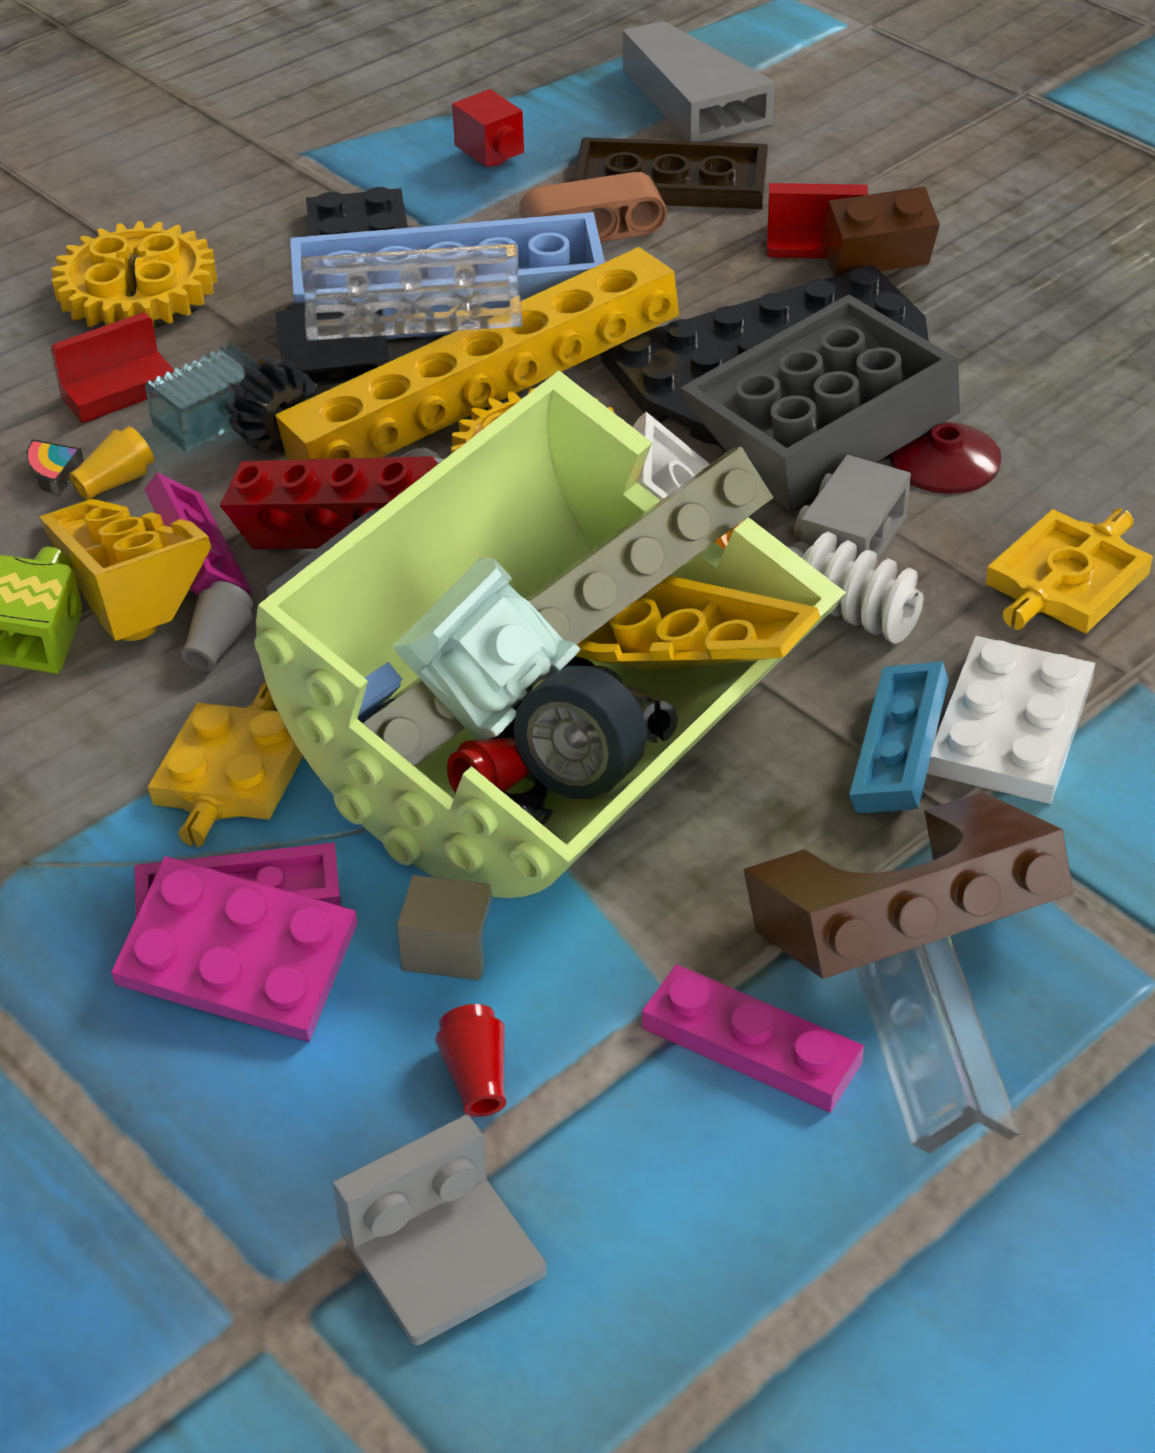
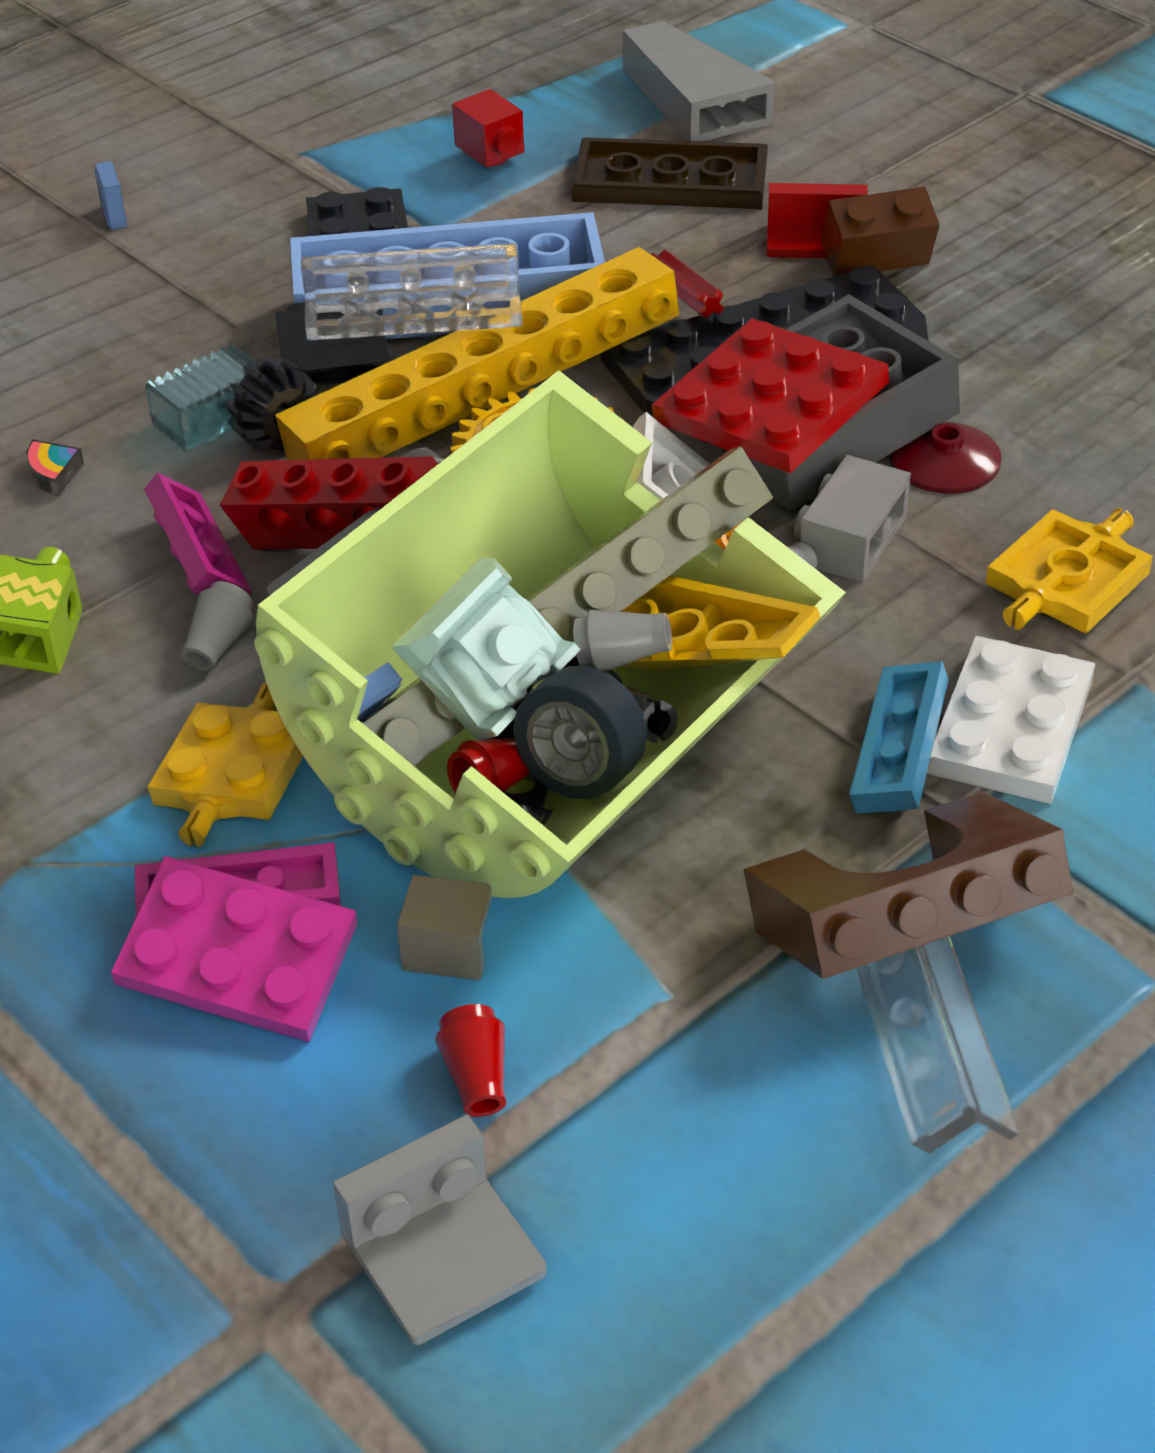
(100, 276): yellow gear -> none
(108, 367): red panel -> none
(110, 195): none -> medium blue tile
(114, 462): yellow cone -> none
(128, 565): yellow wedge -> none
(612, 195): nougat beam -> none
(620, 638): none -> light grey cone
(692, 287): none -> red axle
(753, 1037): dark pink plate -> none
(771, 394): none -> red plate
(871, 595): white piece -> none

